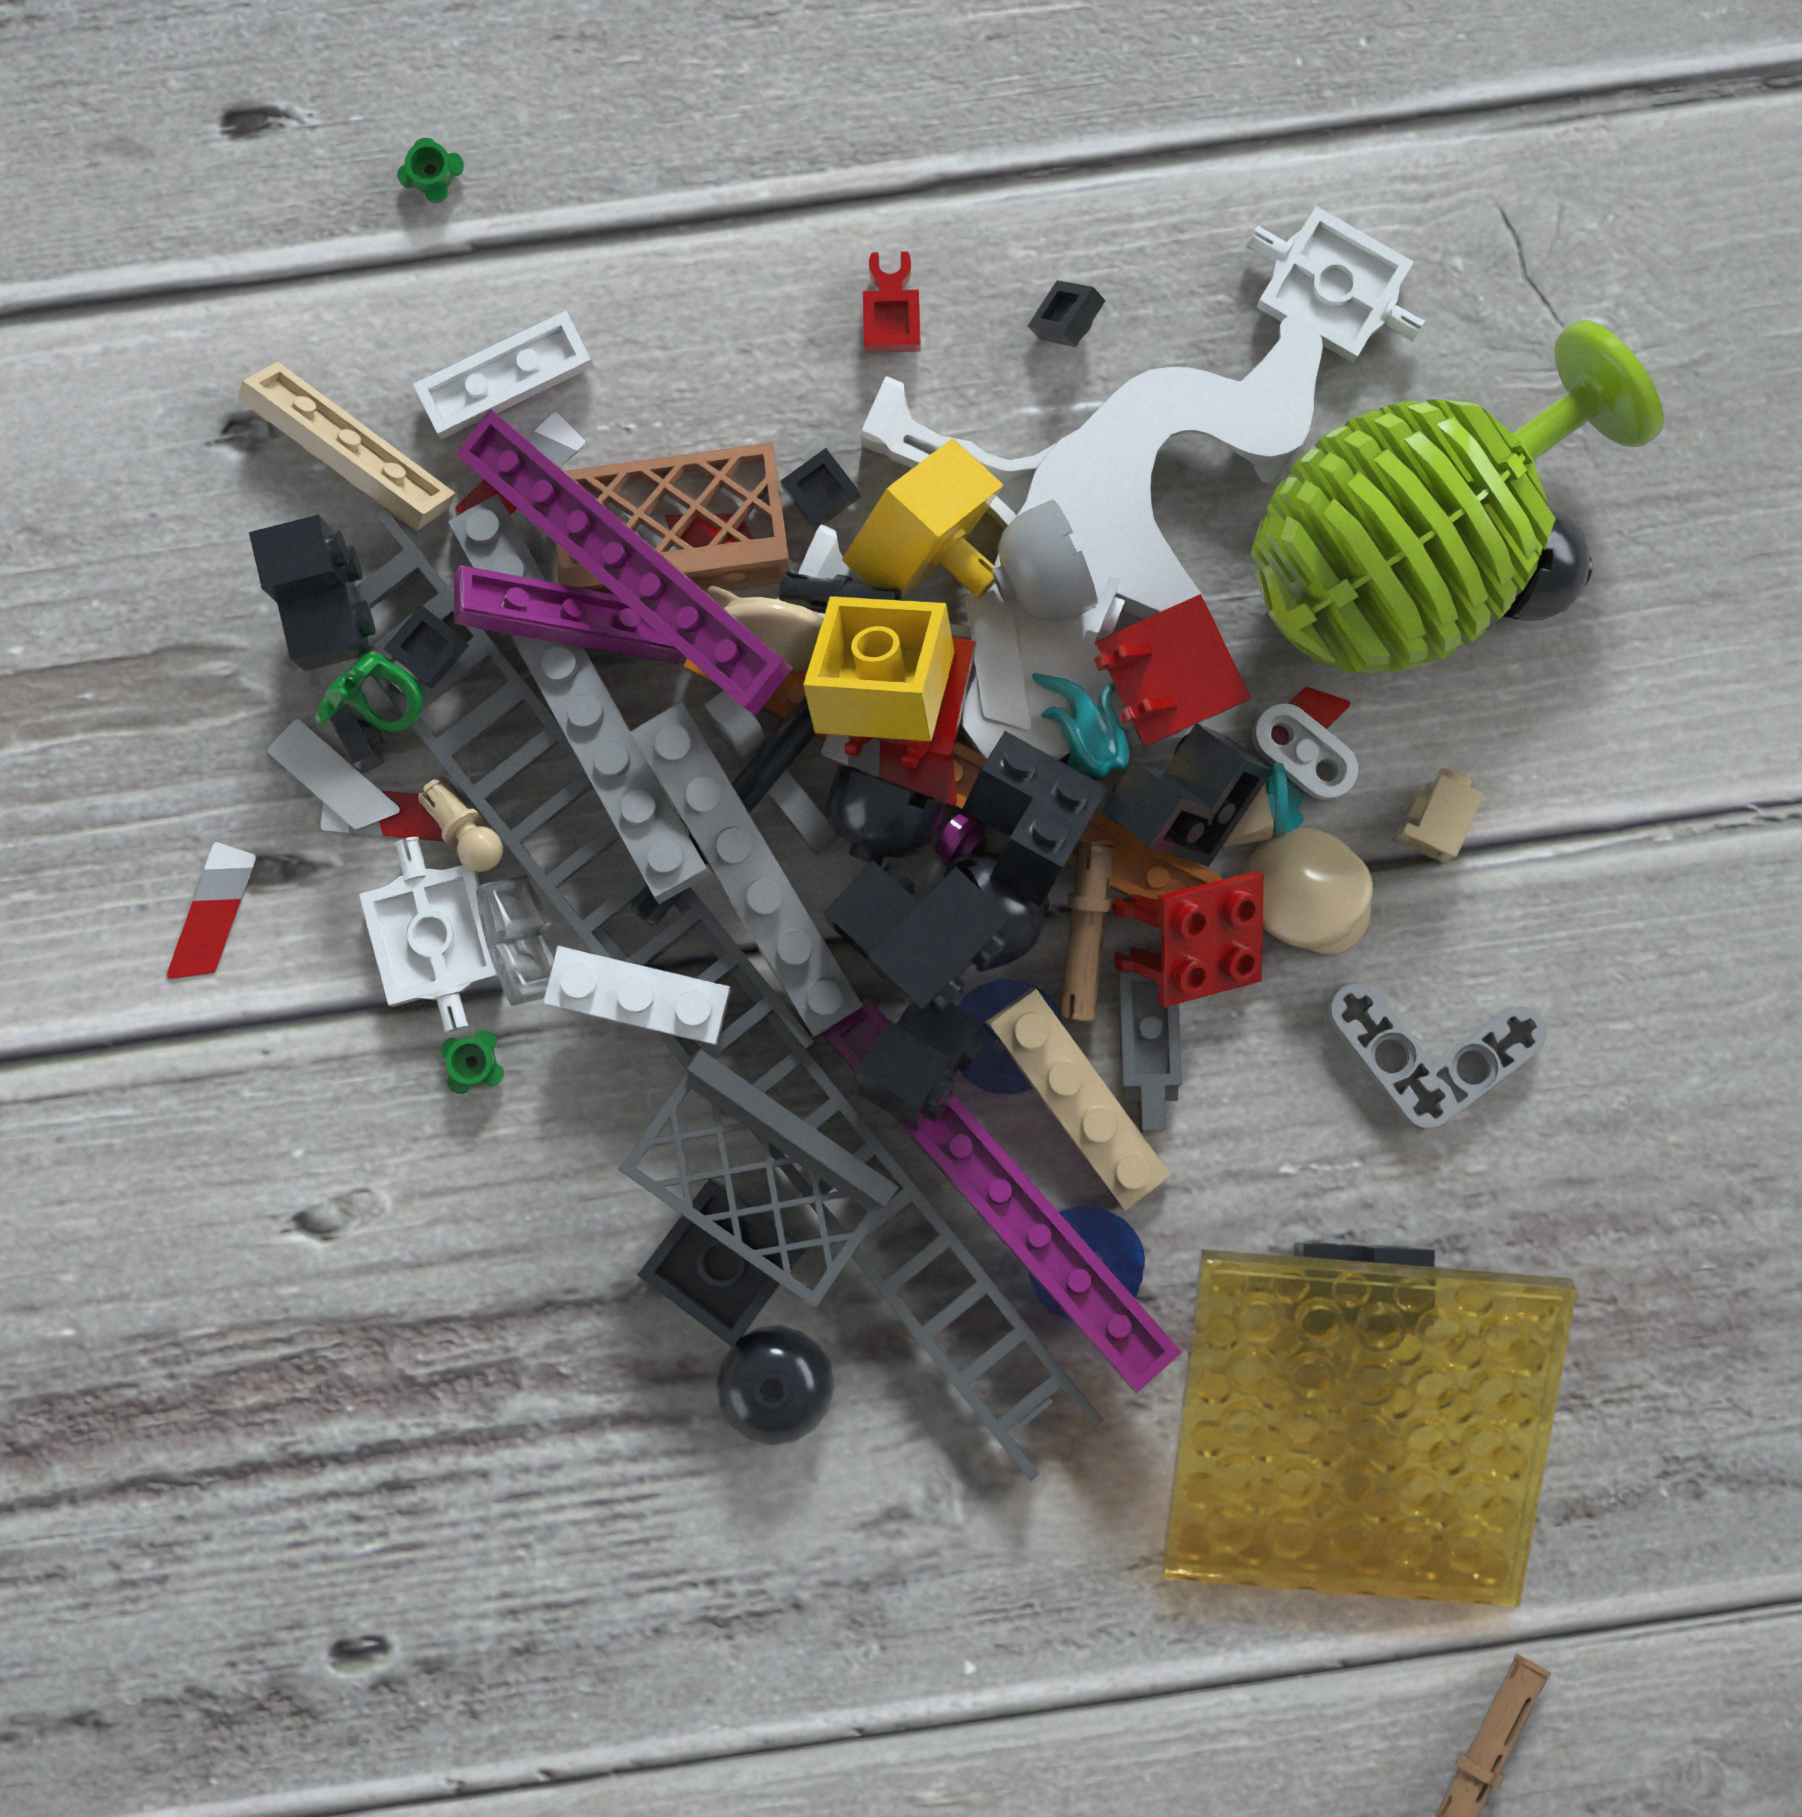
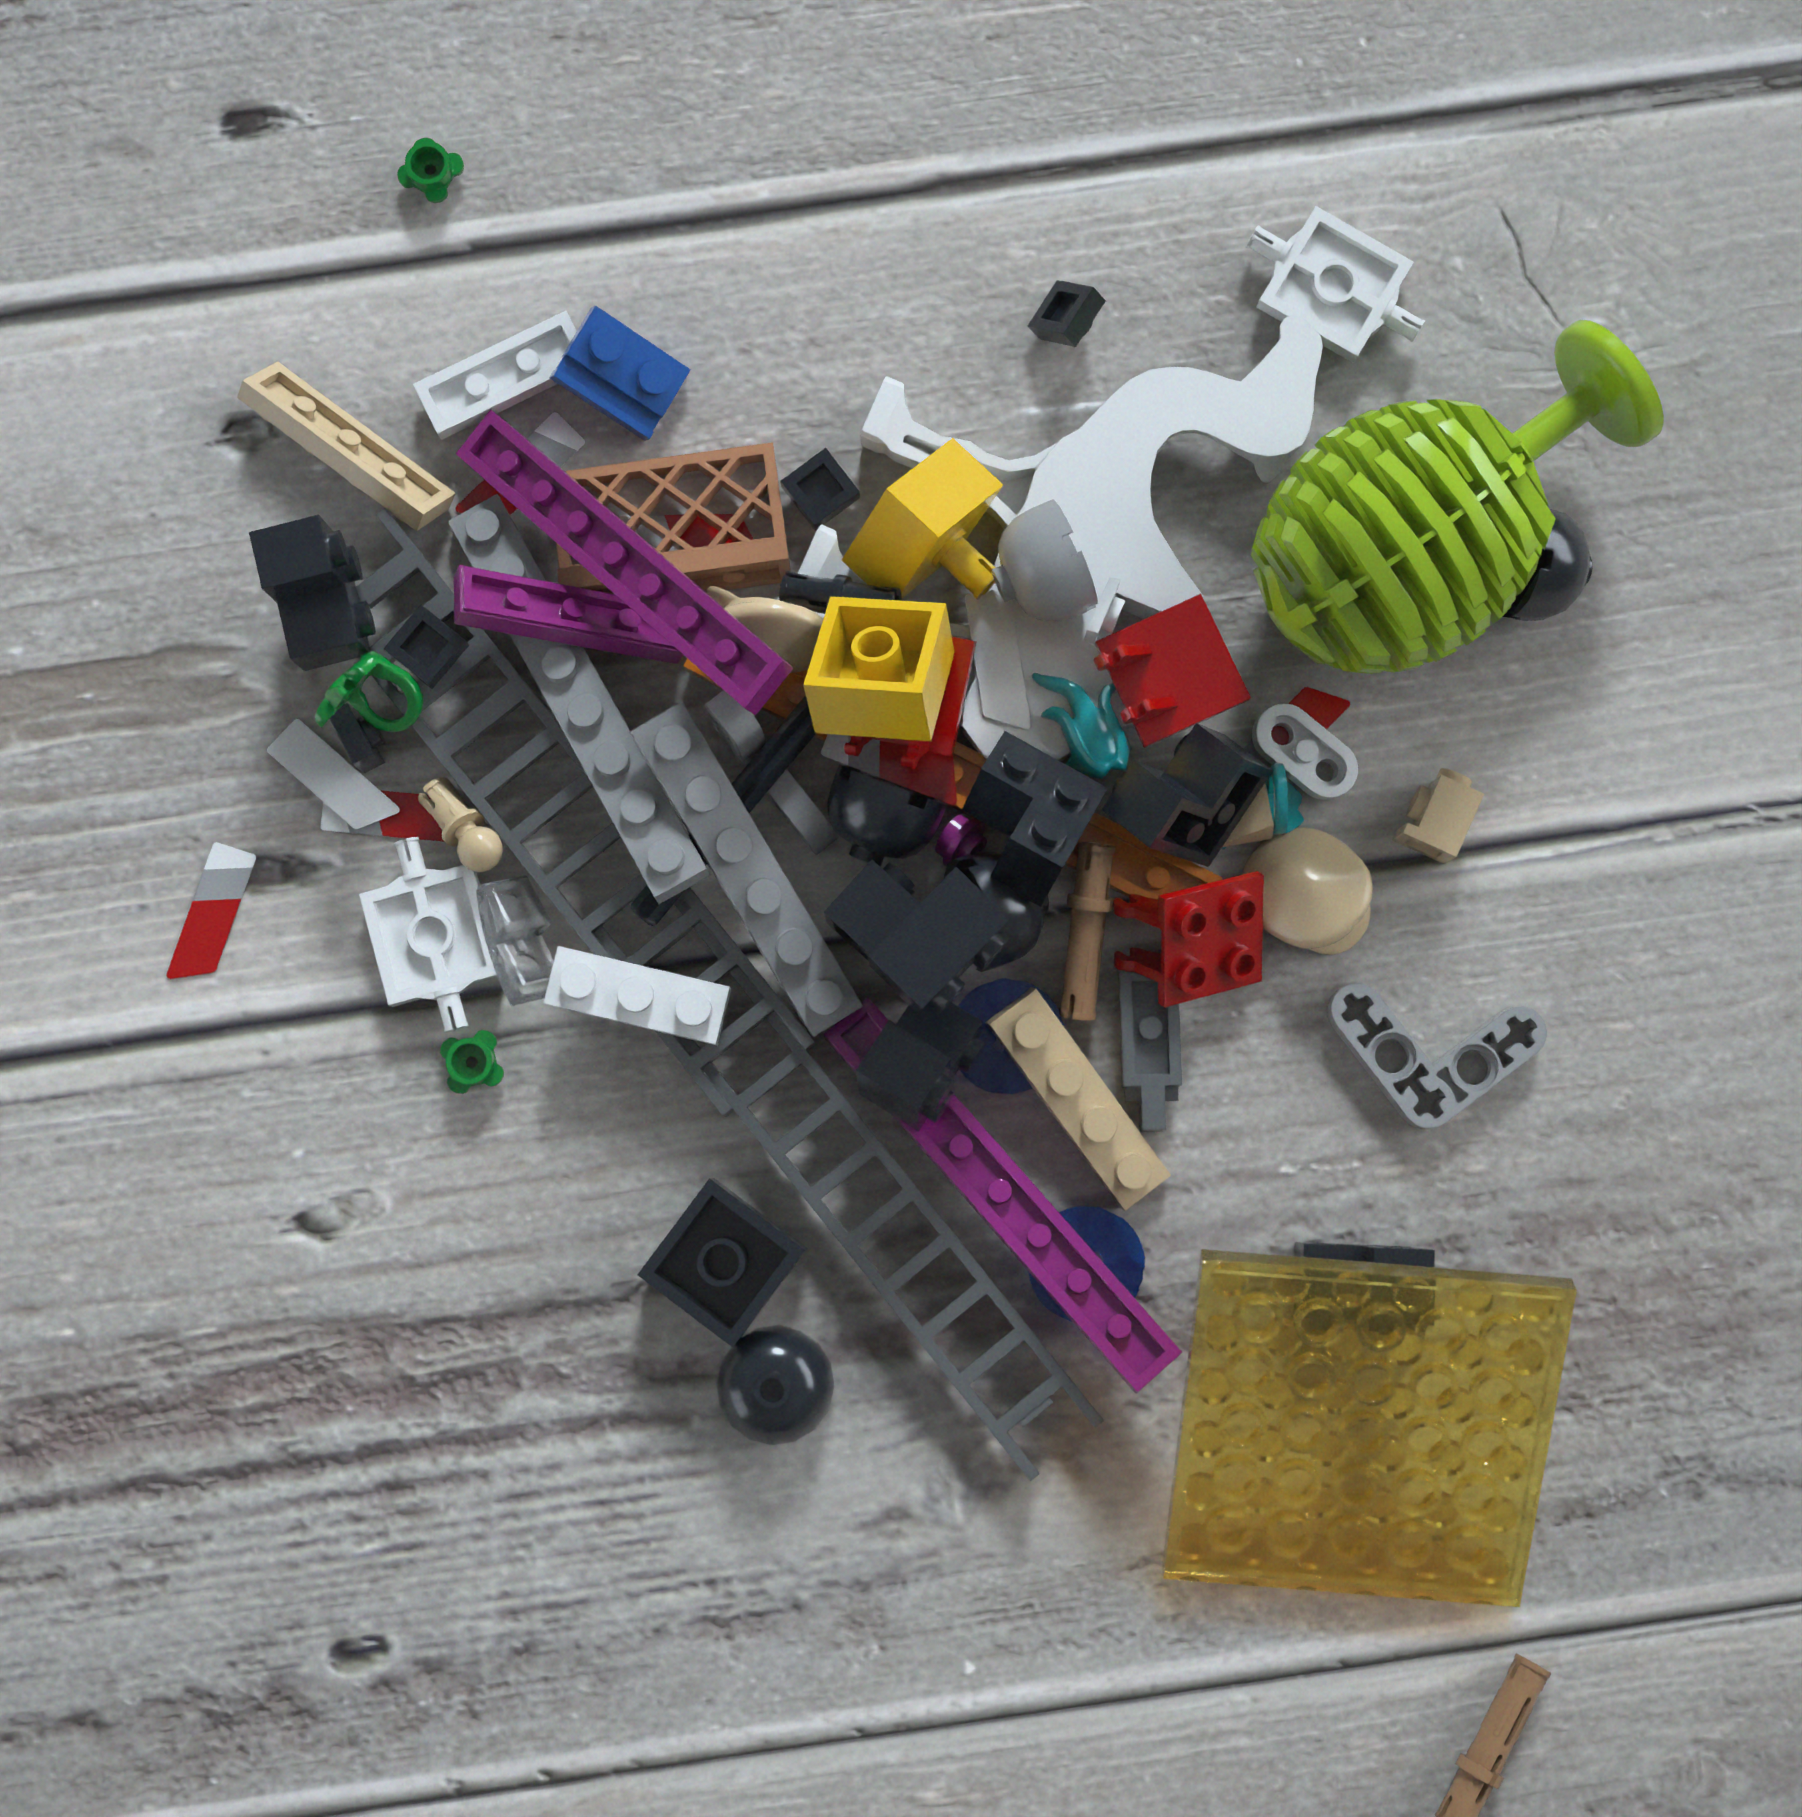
(620, 373): none -> blue plate
(787, 1134): dark grey fence -> none
(891, 313): red plate -> none

